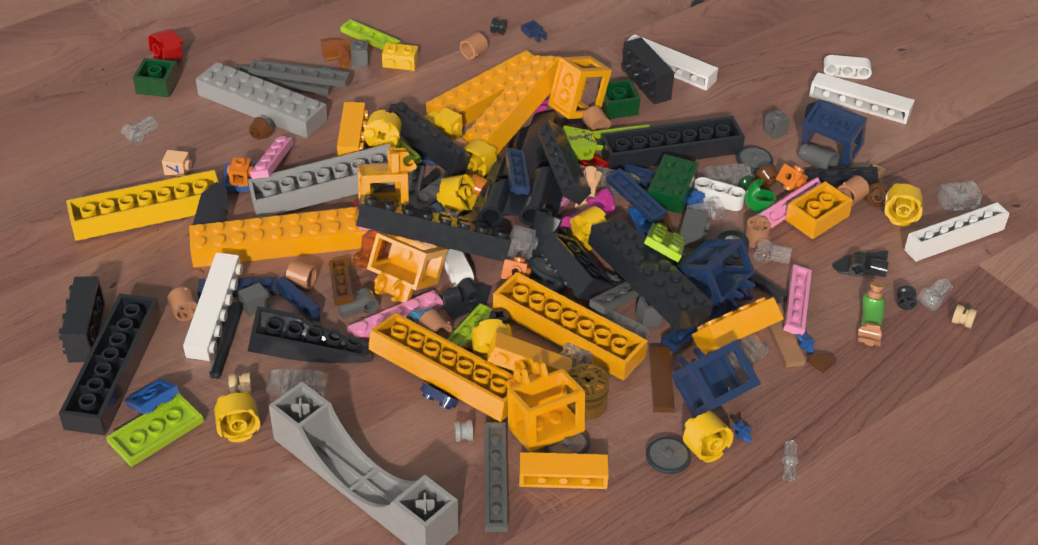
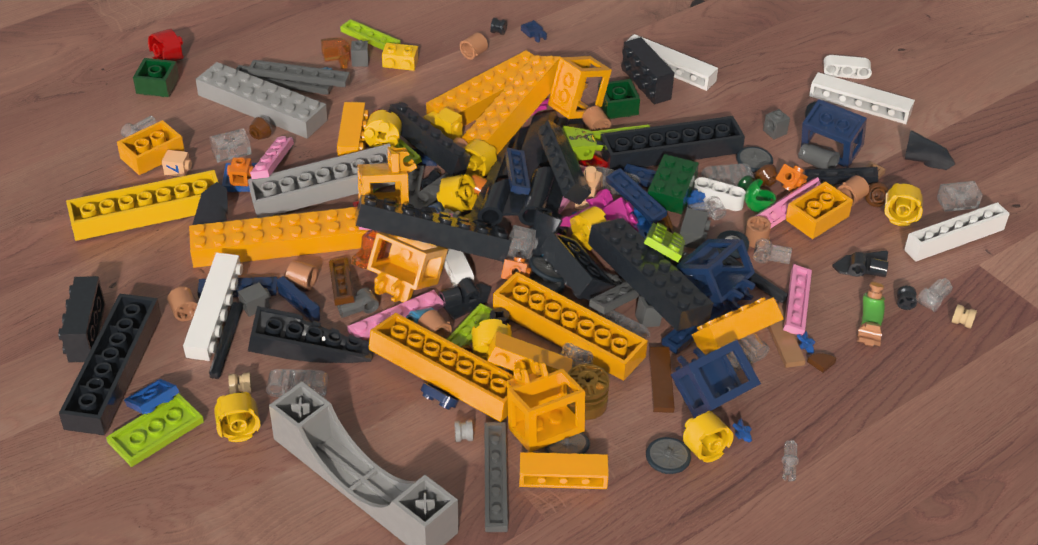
(148, 146): none -> light orange brick
(230, 145): none -> clear brick
(621, 209): none -> dark pink brick
(928, 152): none -> black panel

